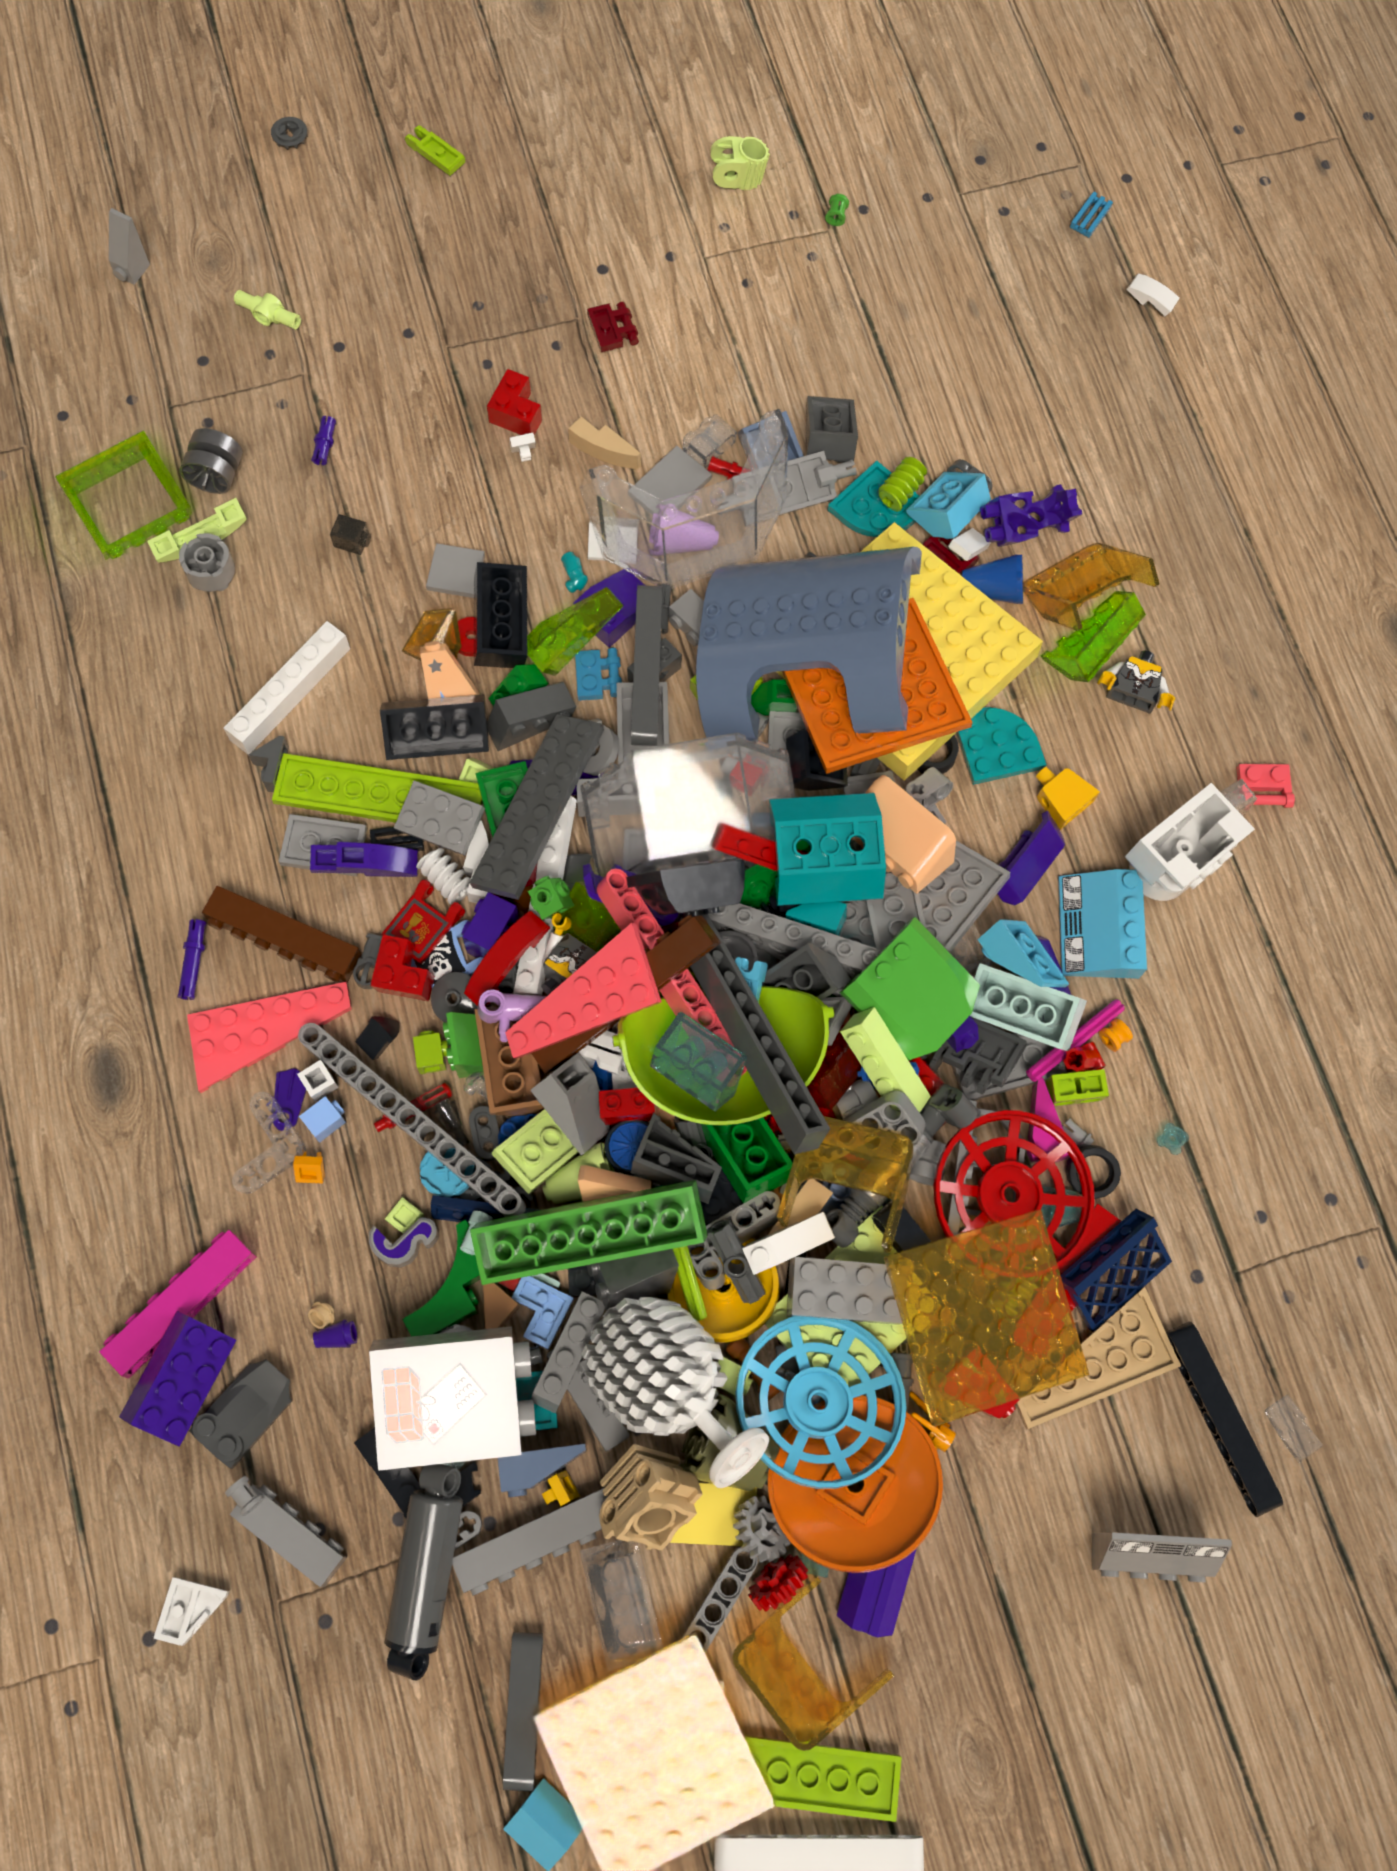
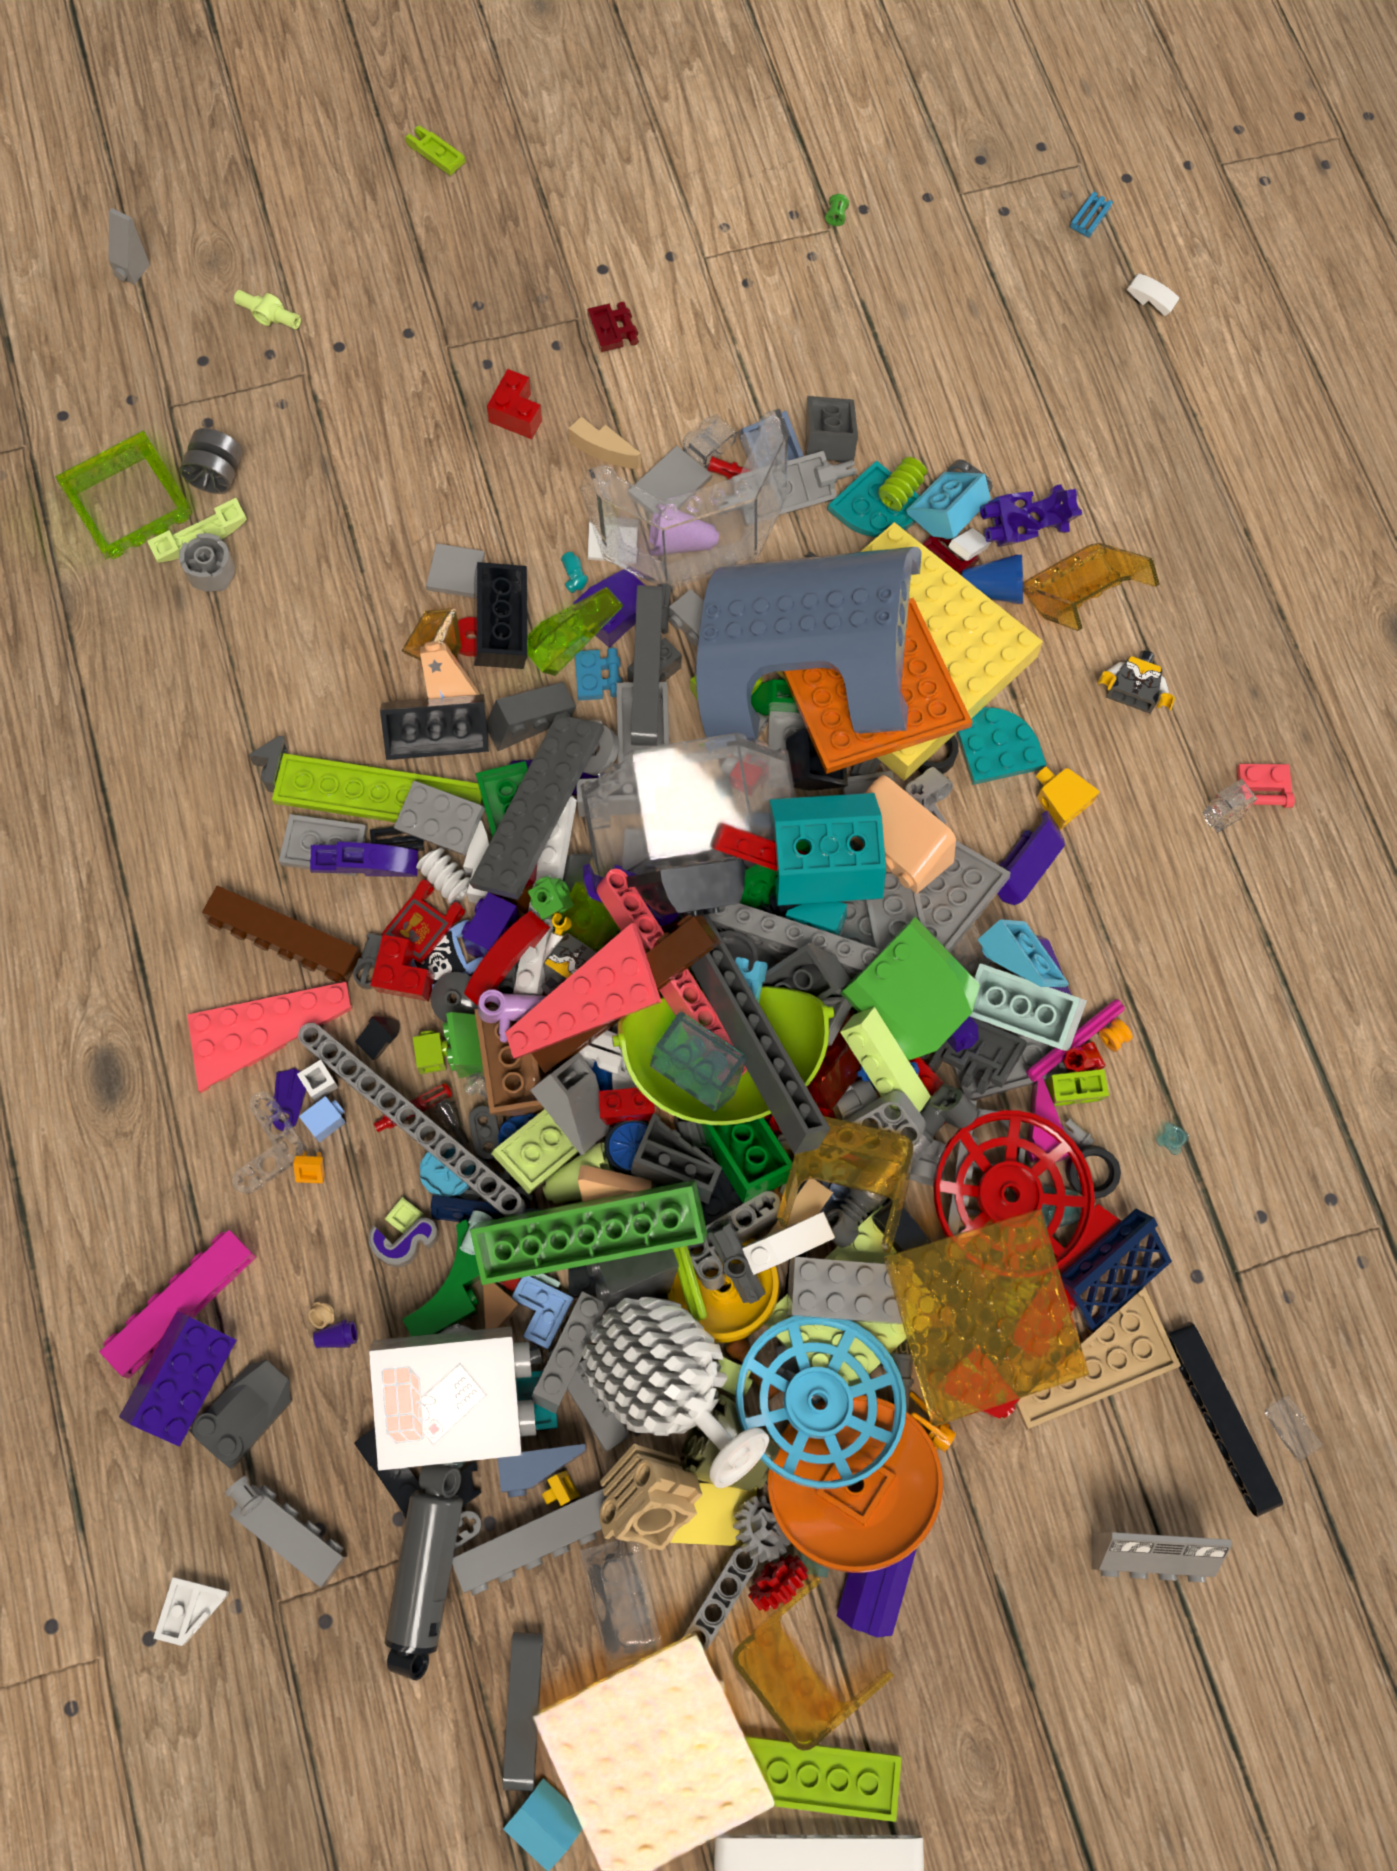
(190, 968): dark purple pin -> none
(287, 688): white brick -> none
(295, 126): dark grey gear -> none
(323, 440): dark purple pin -> none
(350, 534): clear smoke brick -> none
(471, 767): yellowish green slope -> none
(519, 680): green slope -> none
(523, 444): white tile -> none
(748, 160): yellowish green piece -> none
(1091, 647): clear neon green wedge -> none
(1102, 924): medium azure slope -> none
(1188, 845): white brick -> none

